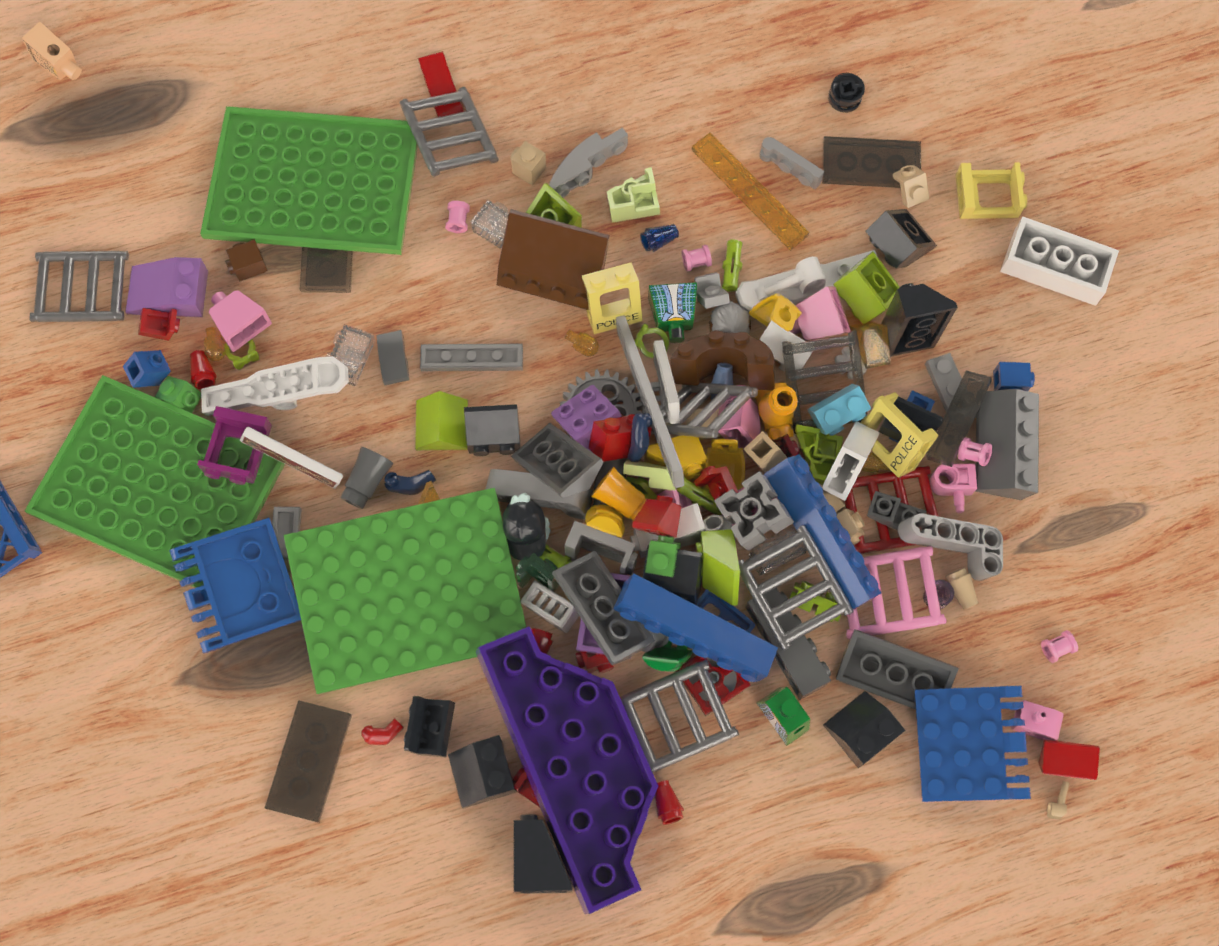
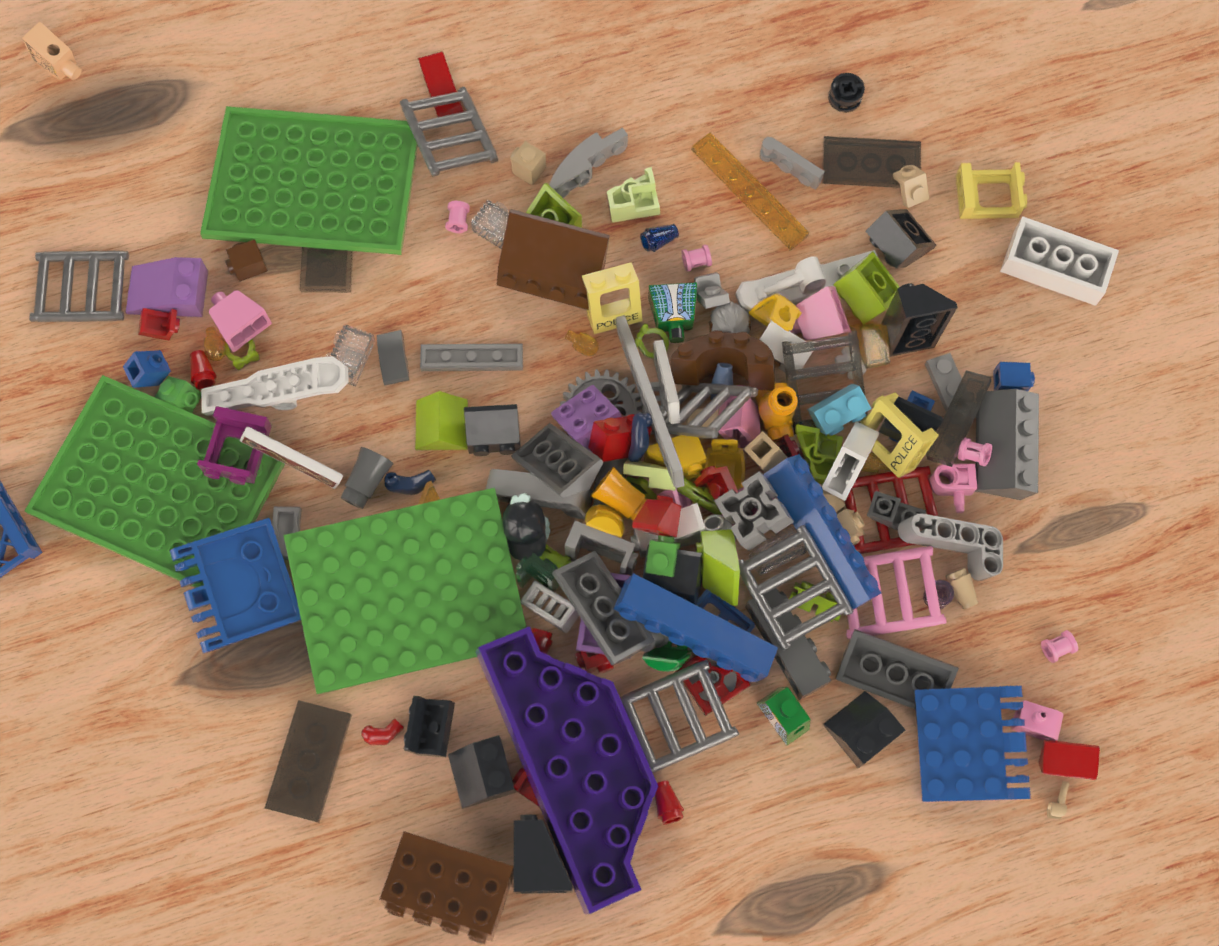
(447, 887): none -> reddish brown brick
(730, 280): lime pin -> none

